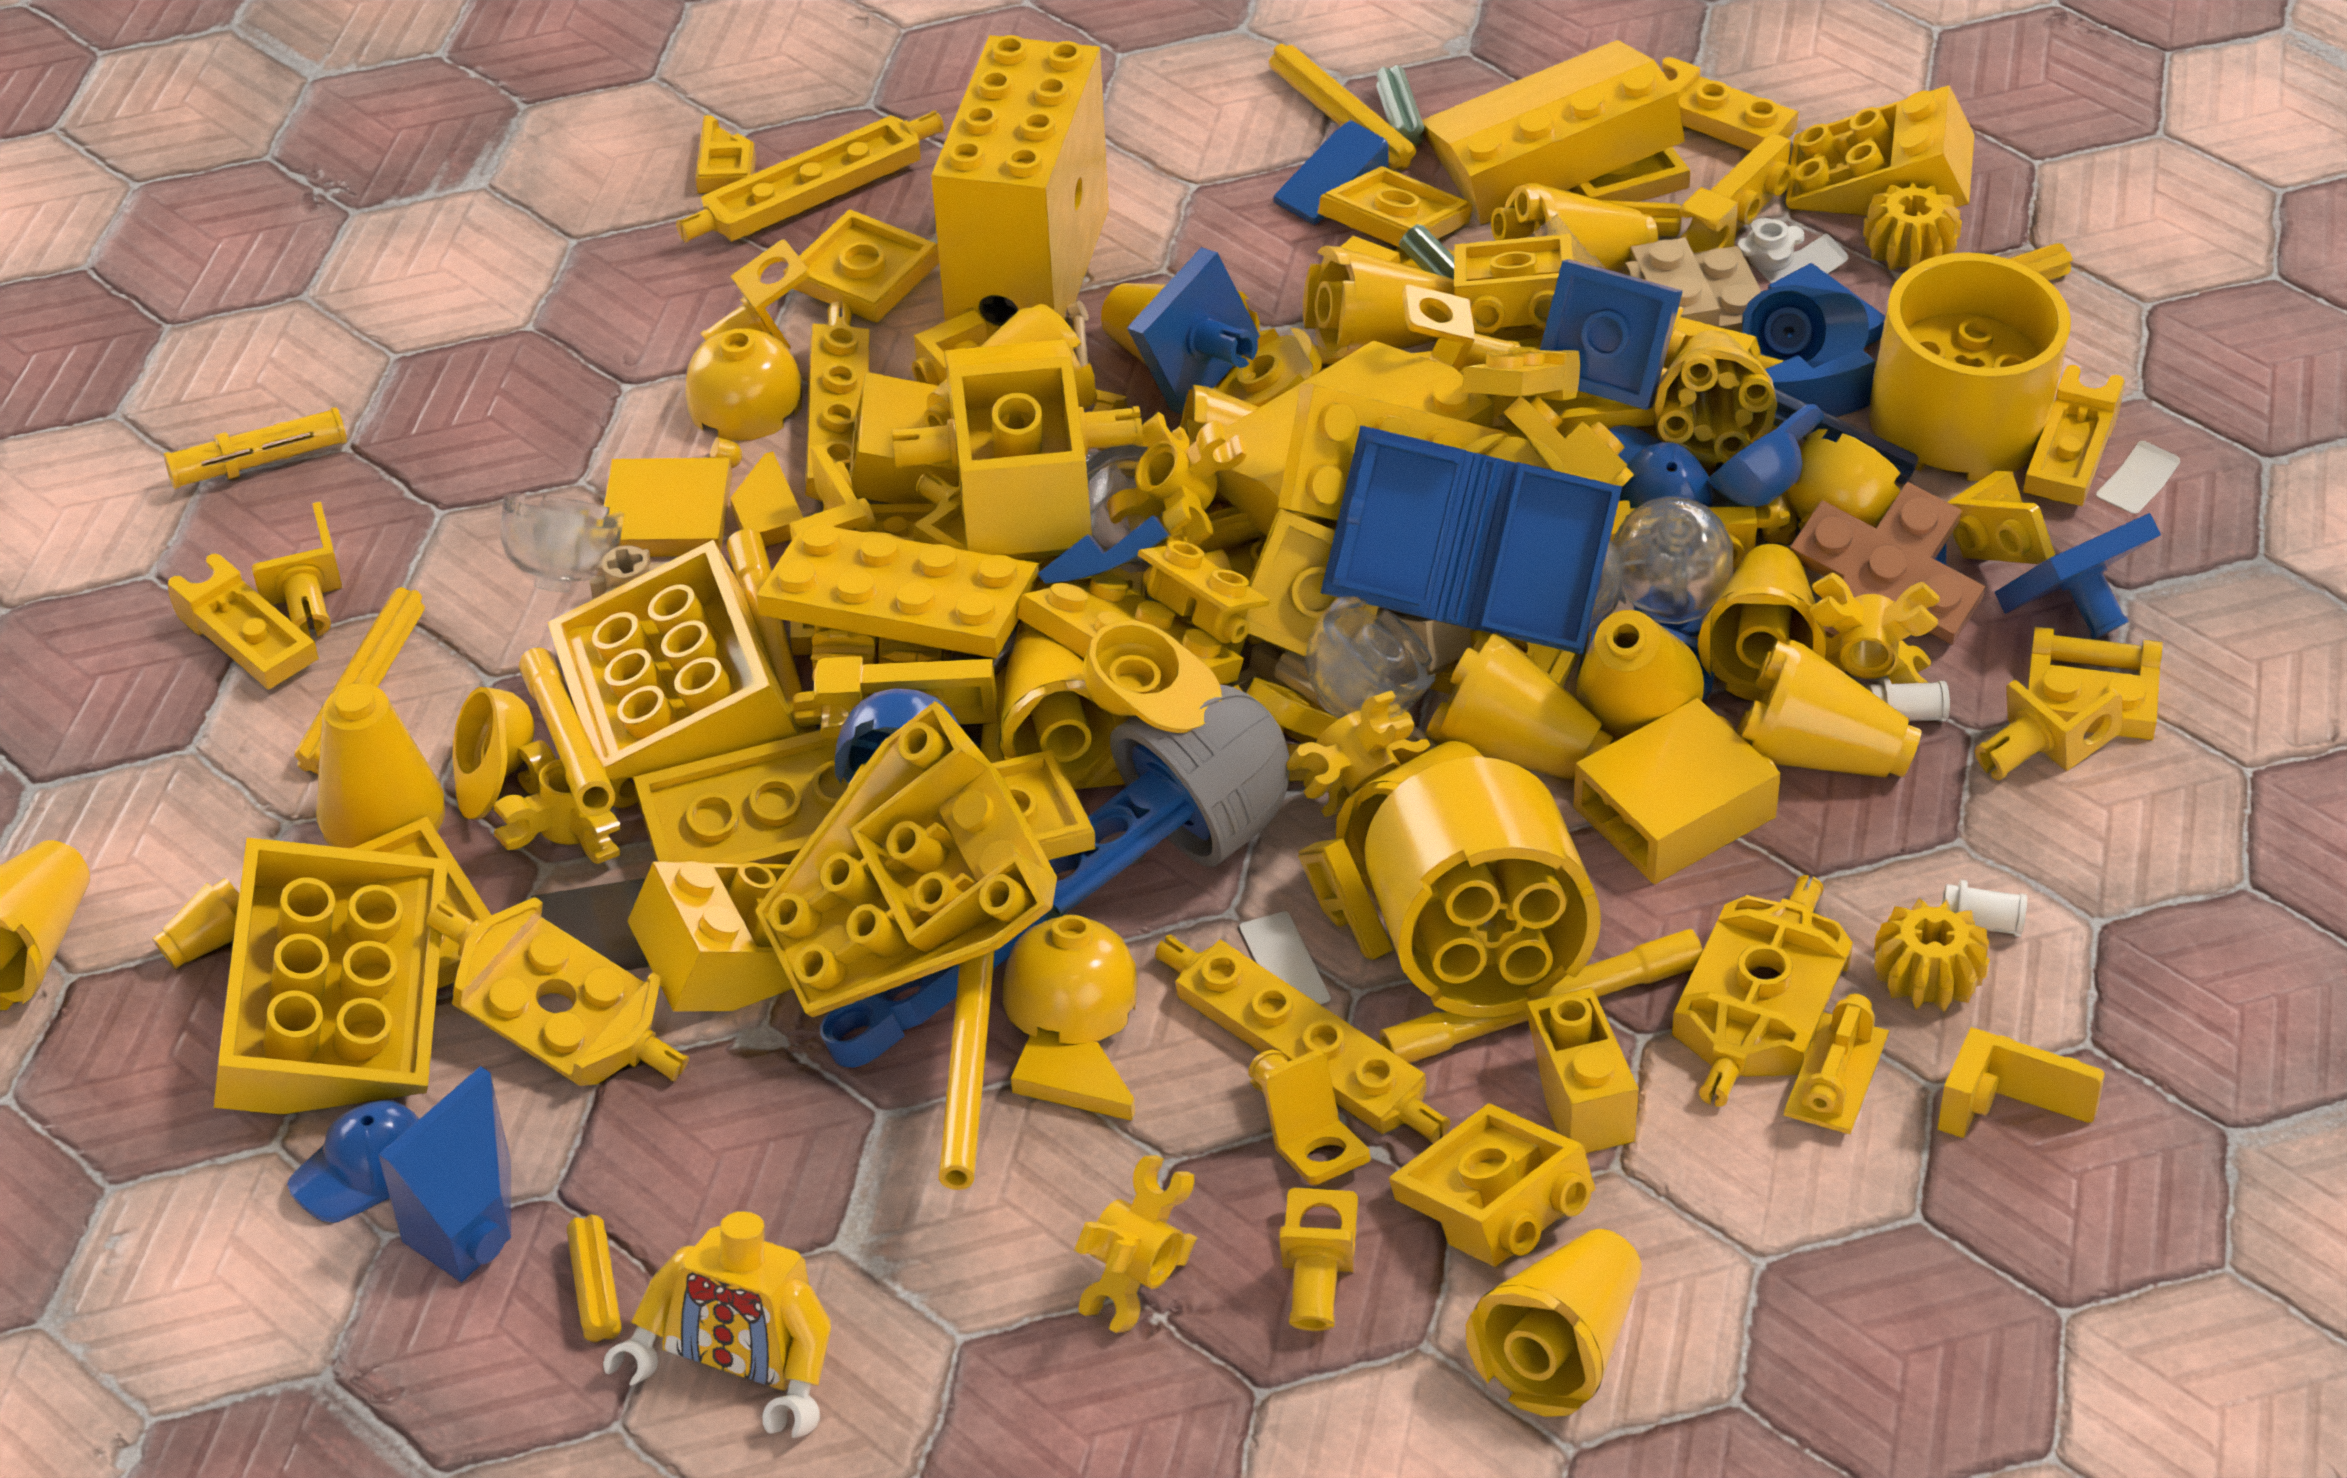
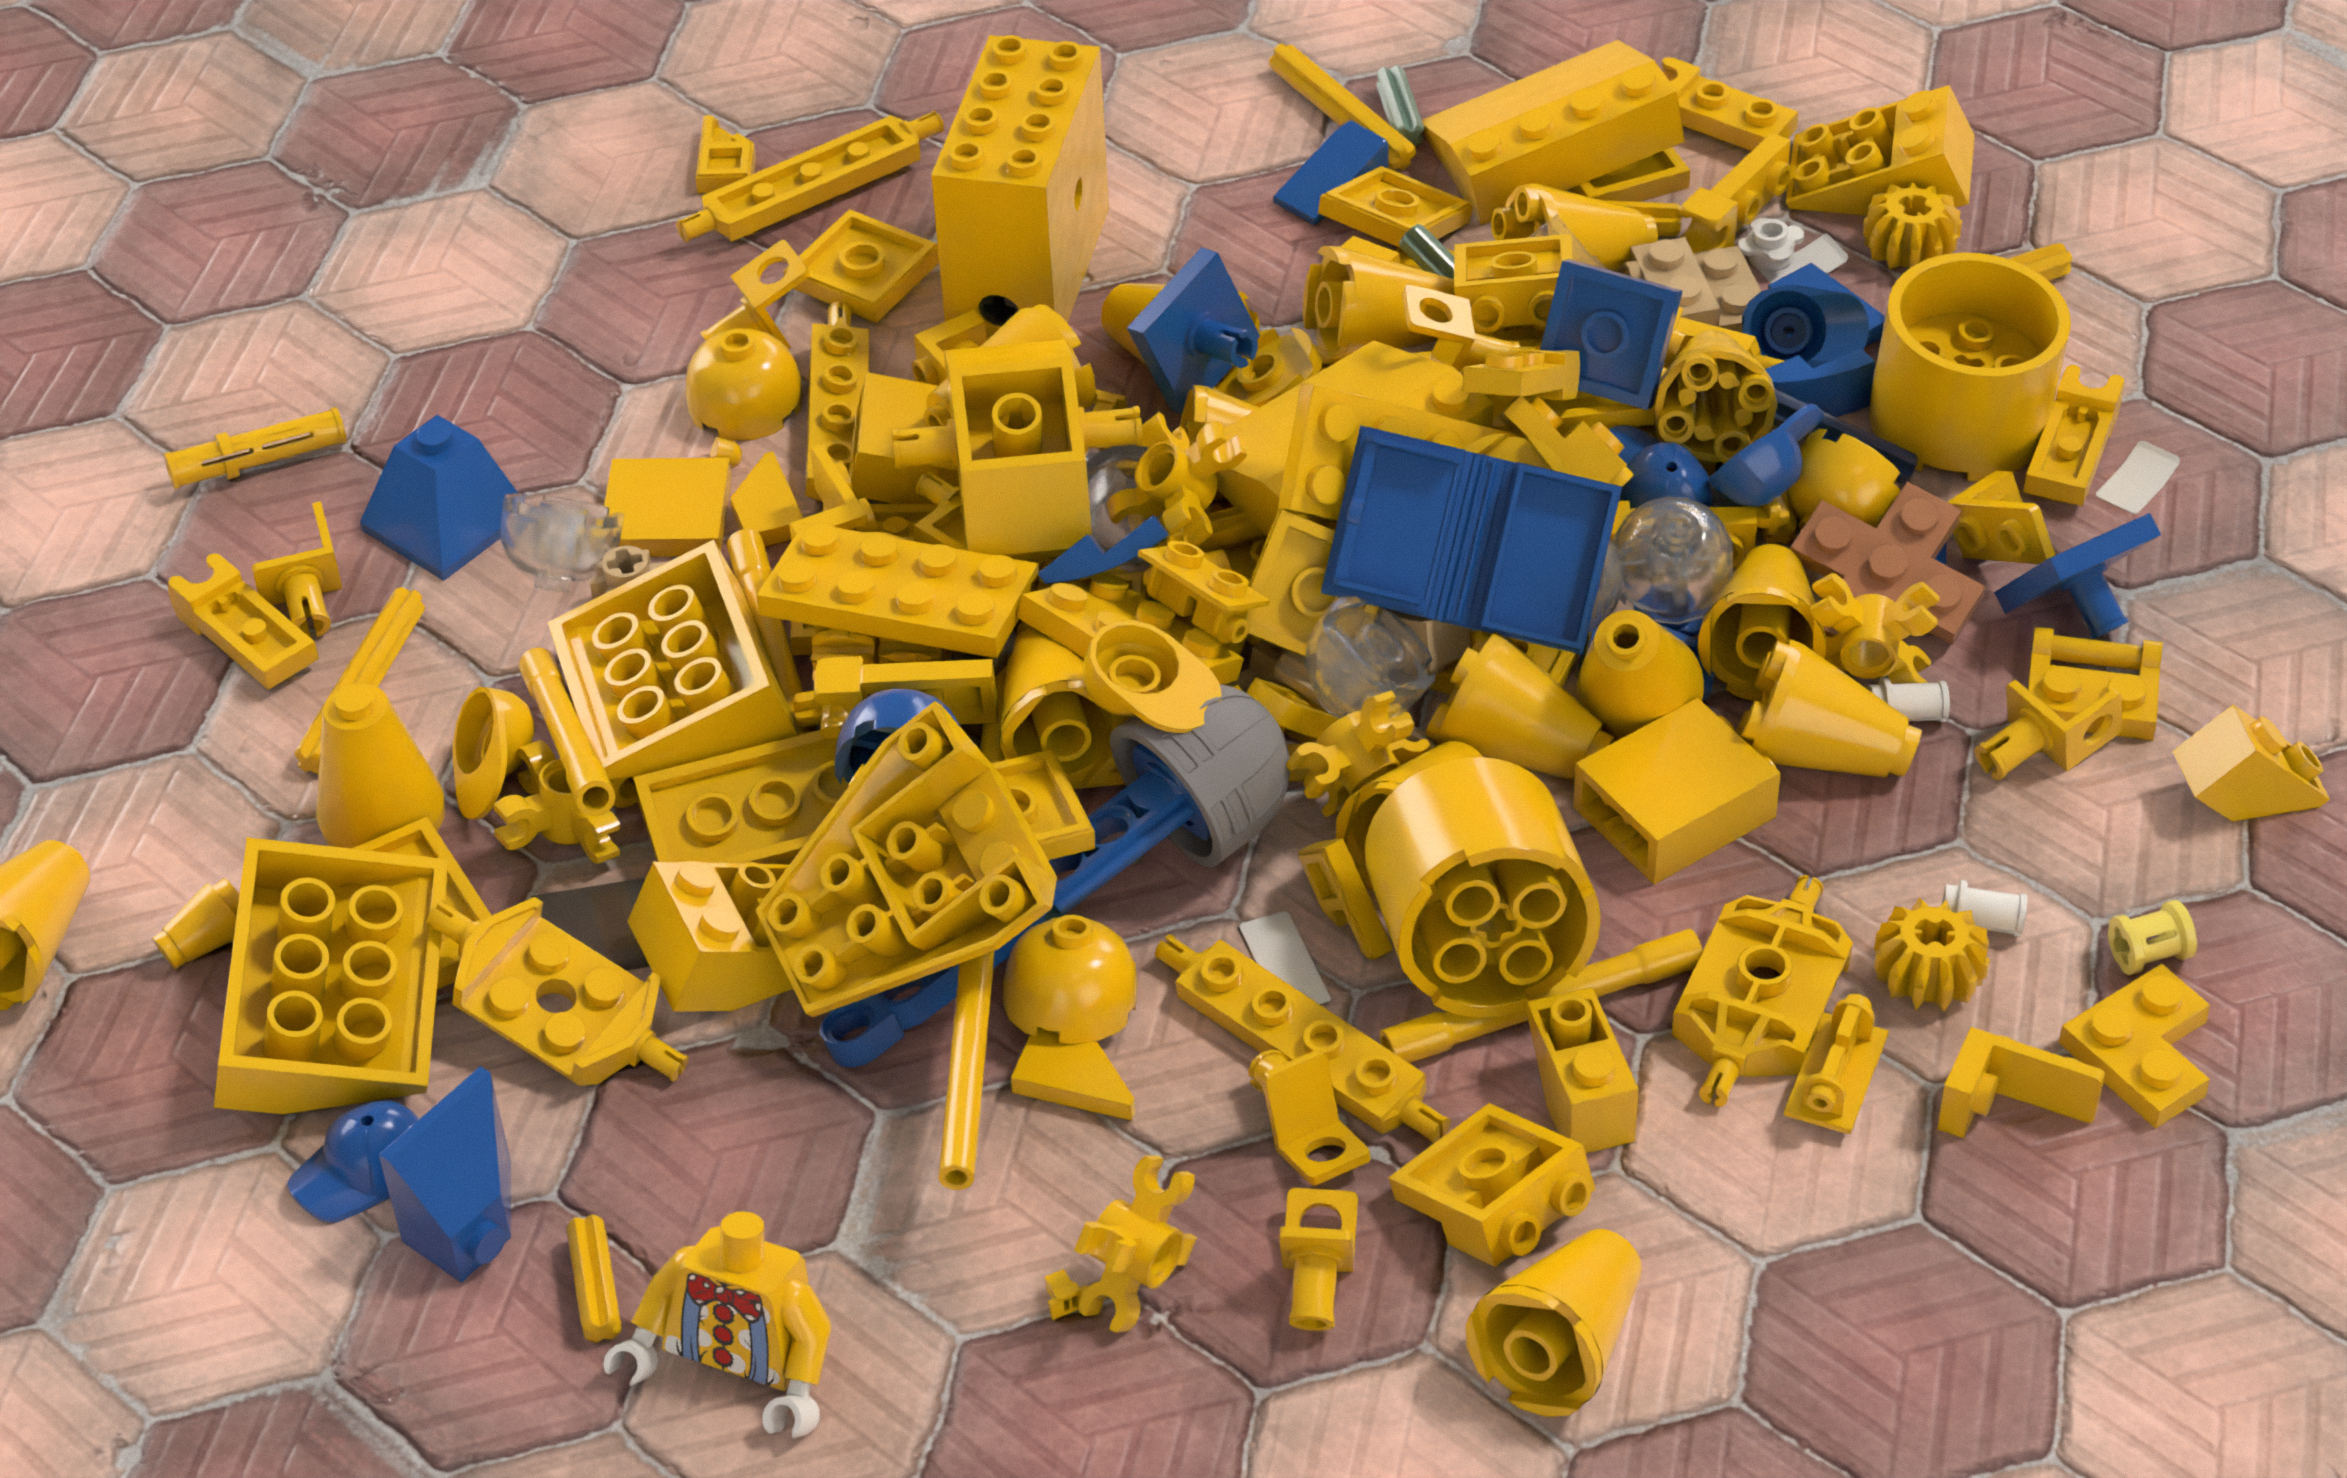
(438, 498): none -> blue slope
(1063, 1293): none -> yellow piece
(1079, 316): tan hinge -> none
(2132, 1042): none -> yellow plate
(2174, 938): none -> light yellow bush
(2249, 768): none -> yellow slope

